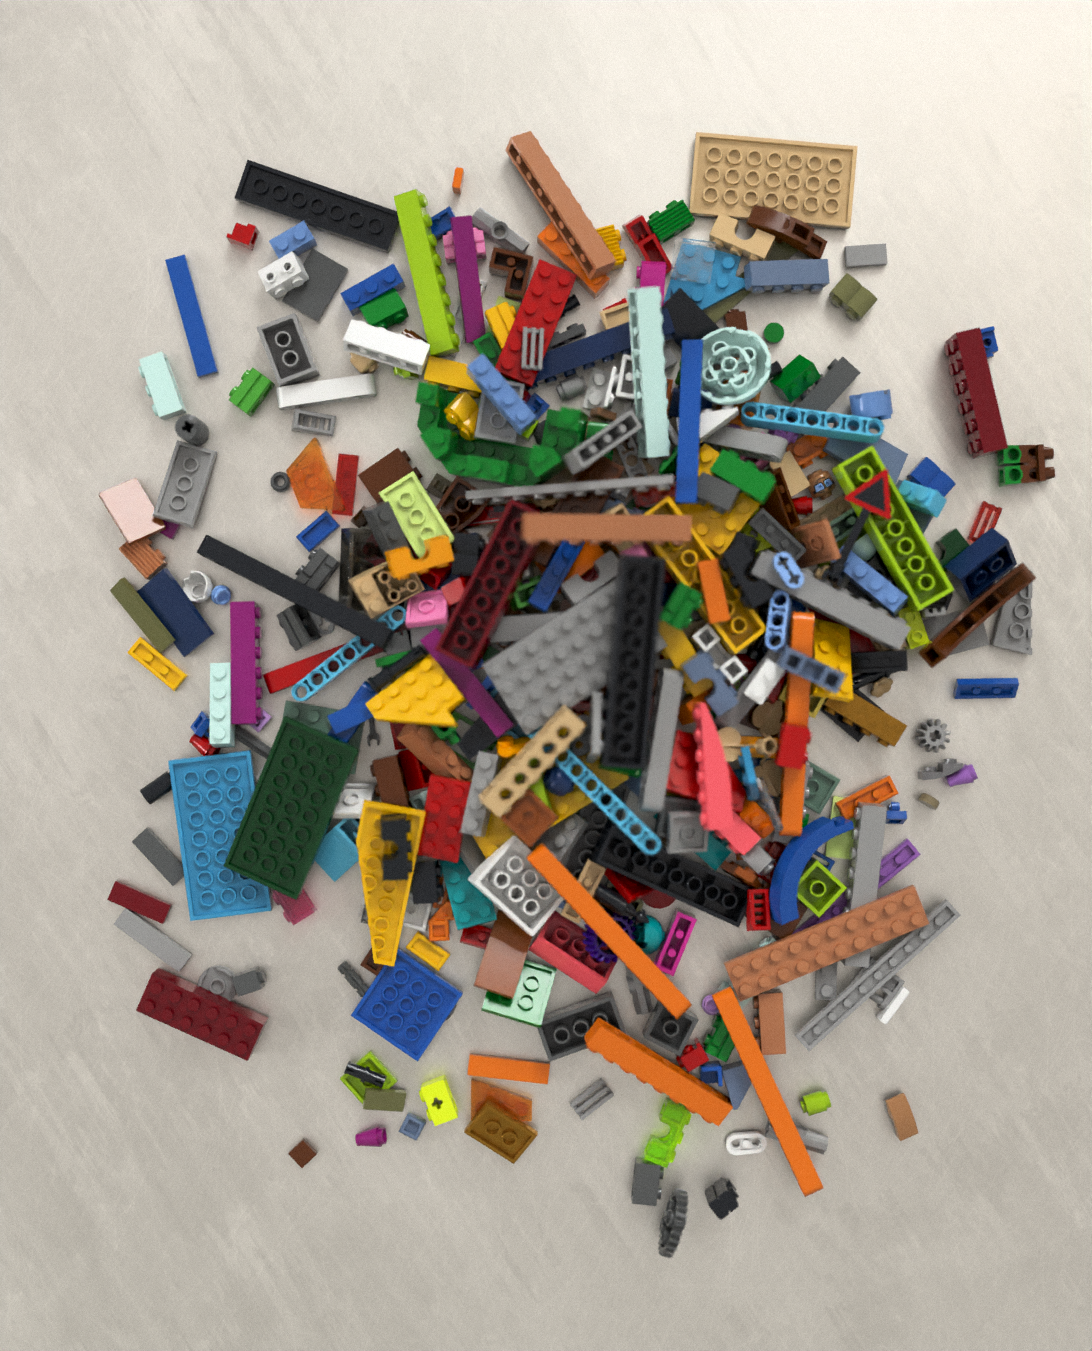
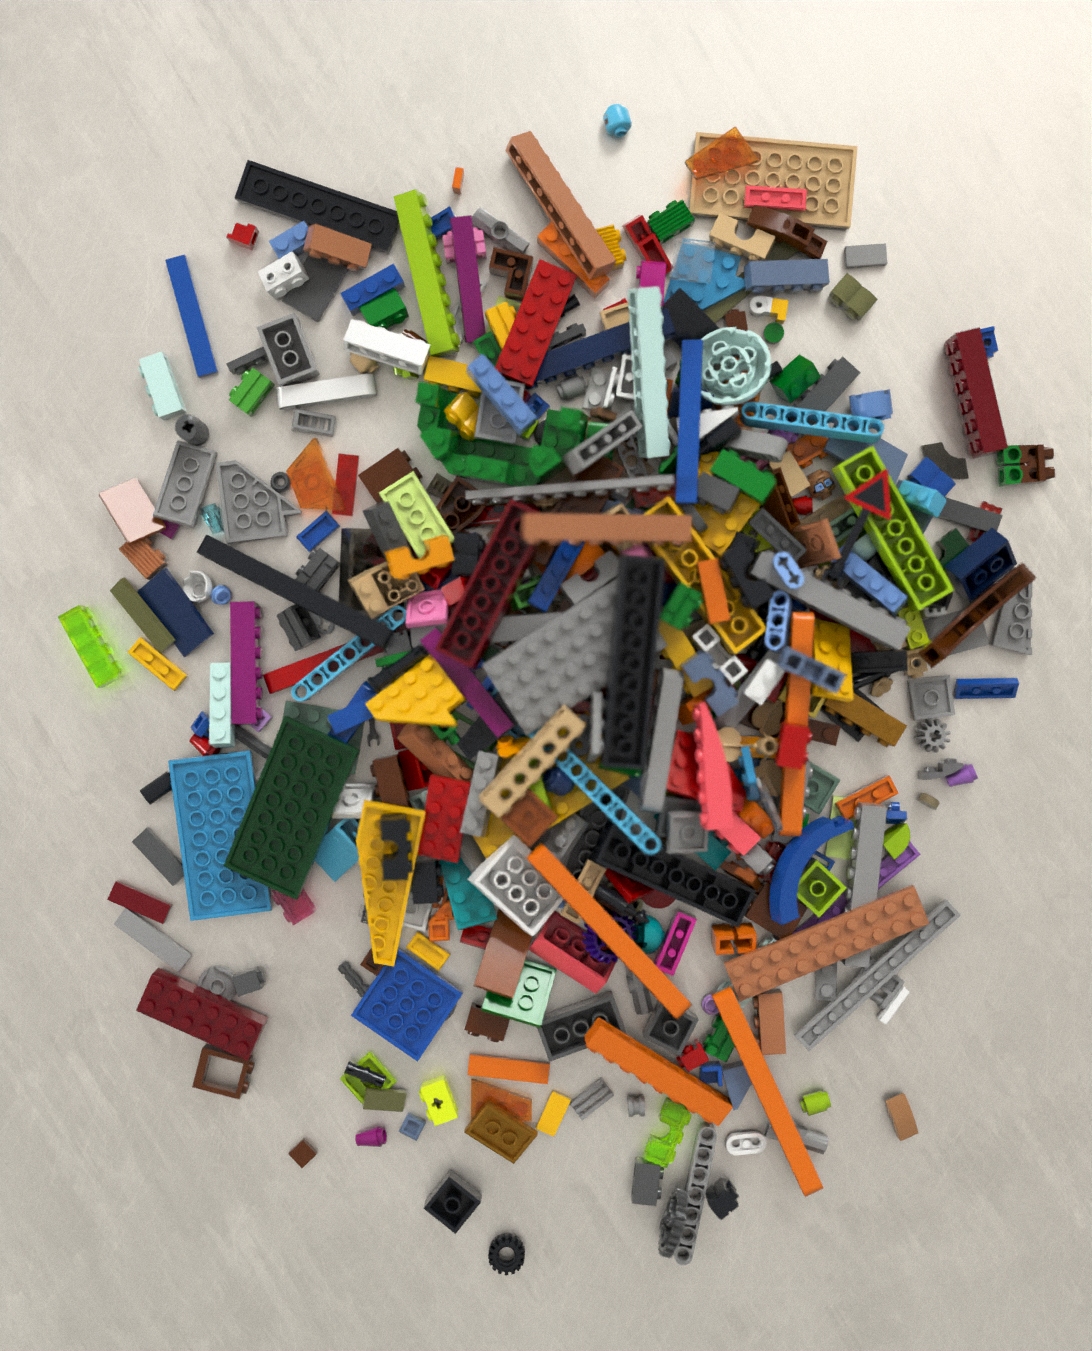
(90, 646): none -> clear neon green brick
(199, 1081): none -> reddish brown window
(212, 517): none -> clear light blue cone
(240, 365): none -> dark grey plate
(250, 506): none -> light grey wing
(337, 247): none -> nougat brick
(359, 519): dark brown plate -> none
(453, 1201): none -> black brick
(486, 1024): none -> reddish brown brick
(506, 1266): none -> black tyre
(533, 331): light grey tile -> none
(553, 1113): none -> yellow tile
(617, 120): none -> medium azure head
(636, 1106): none -> light grey wheel
(696, 1183): none -> light grey beam
(697, 520): none -> dark grey beam
(719, 437): none -> black wheel
(721, 155): none -> clear orange wing
(743, 938): none -> orange piece
(765, 918): red slope -> none
(769, 307): none -> leg
(775, 198): none -> coral tile
(824, 732): none -> reddish brown brick
(896, 839): none -> lime brick
(915, 672): none -> tan brick
(931, 697): none -> light grey plate
(954, 467): none -> clear smoke tile
(970, 515): none -> dark grey tile

